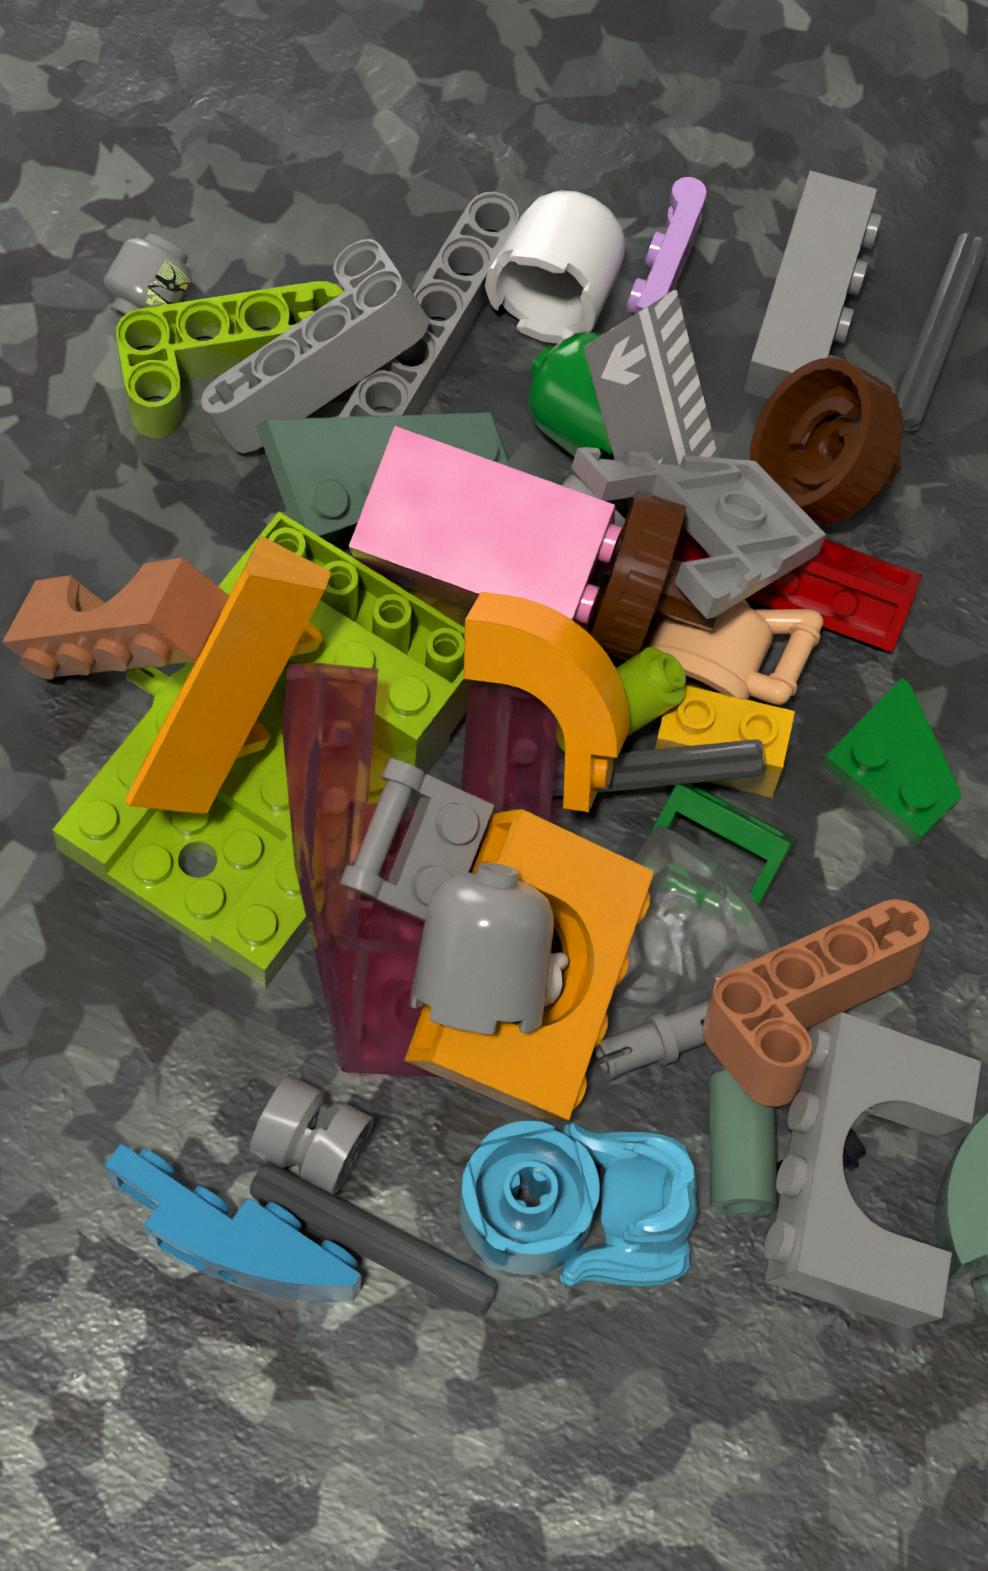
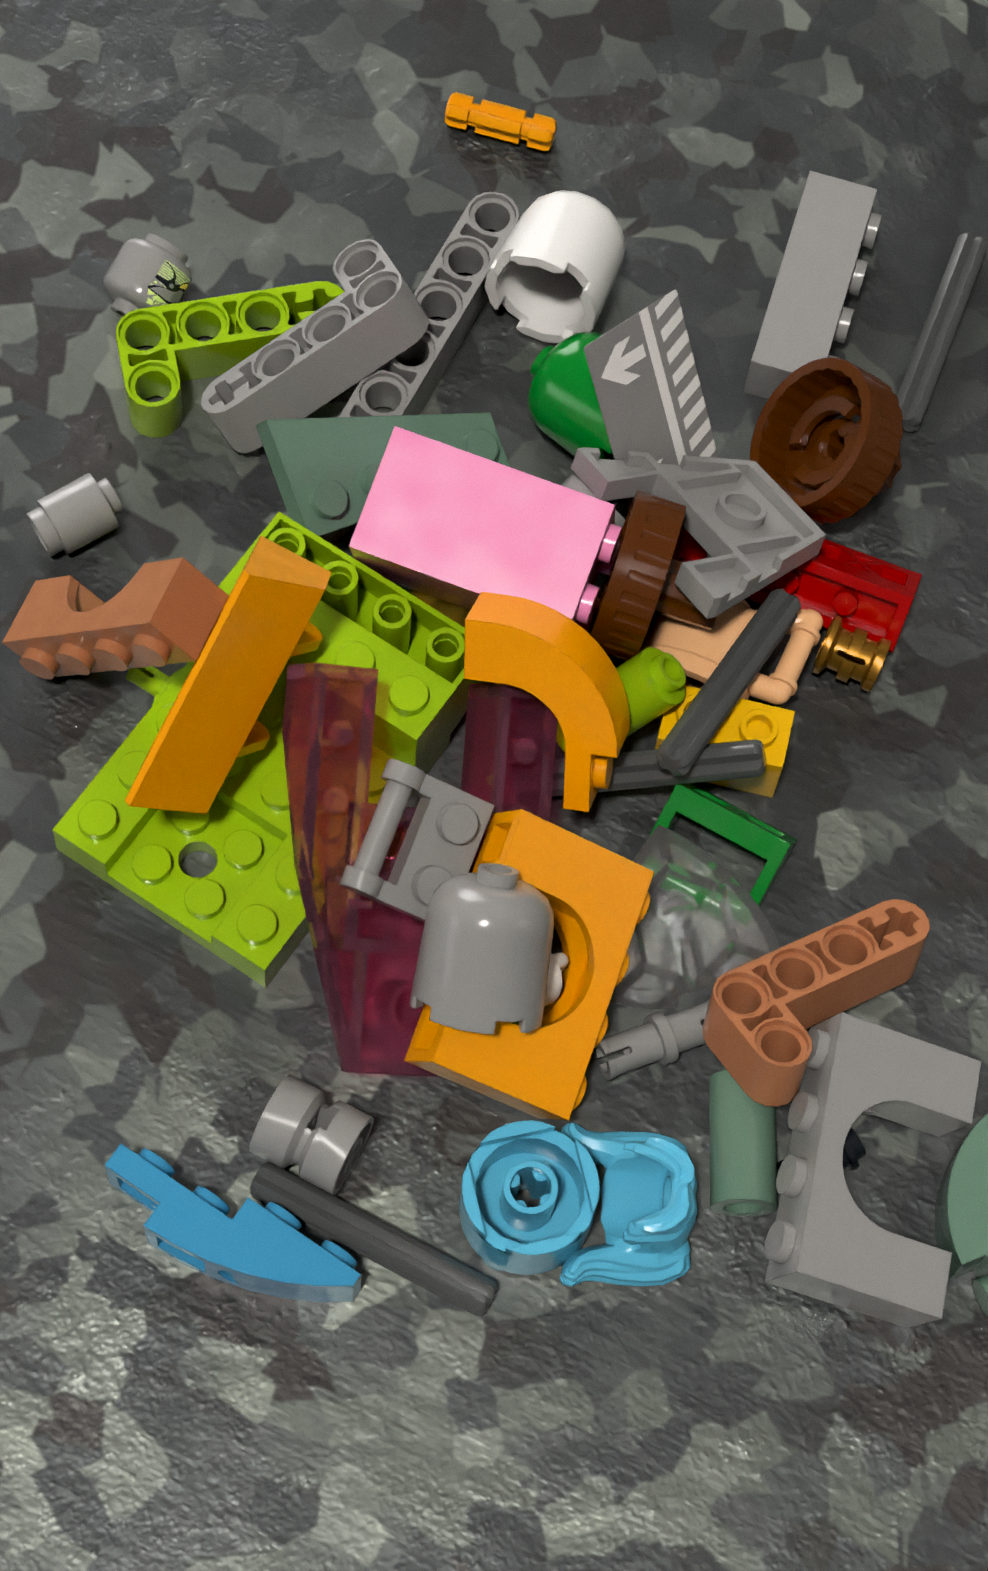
(75, 515): none -> light grey brick
(500, 121): none -> light orange axle
(671, 250): lavender plate -> none
(728, 682): none -> dark grey axle
(848, 663): none -> pearl gold bush
(897, 765): green wing -> none

